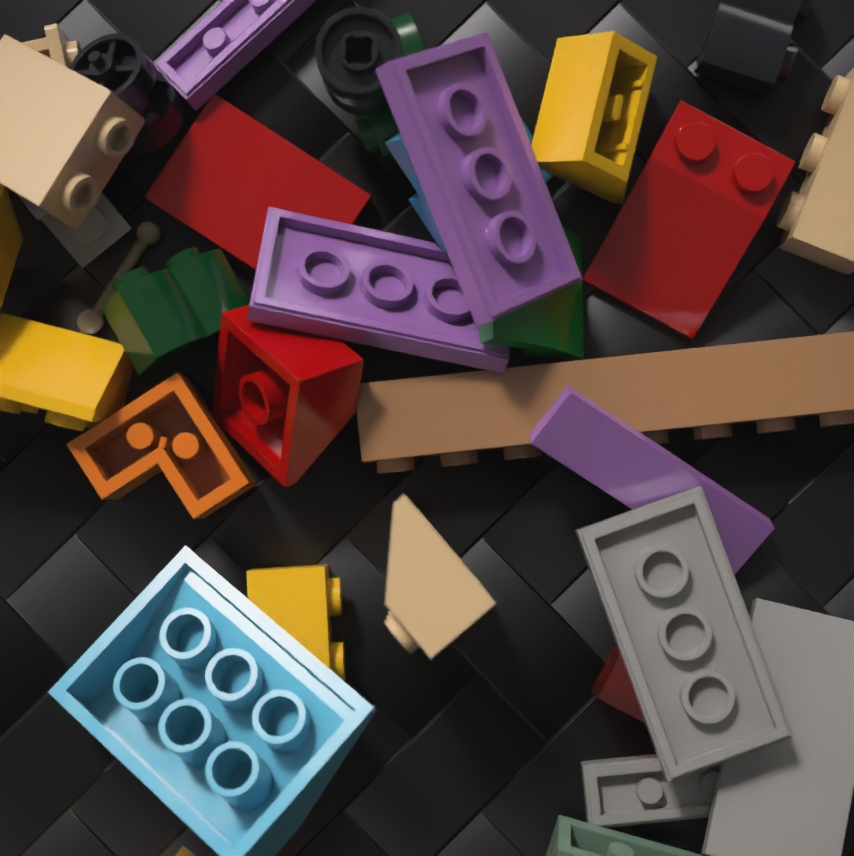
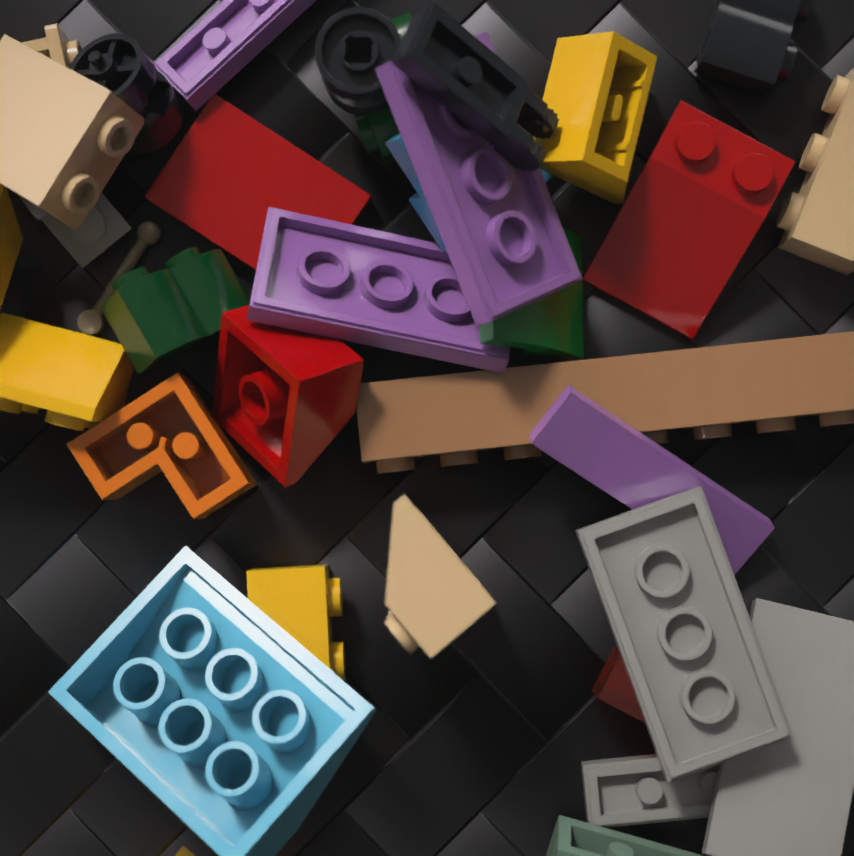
(475, 86): none -> black hinge

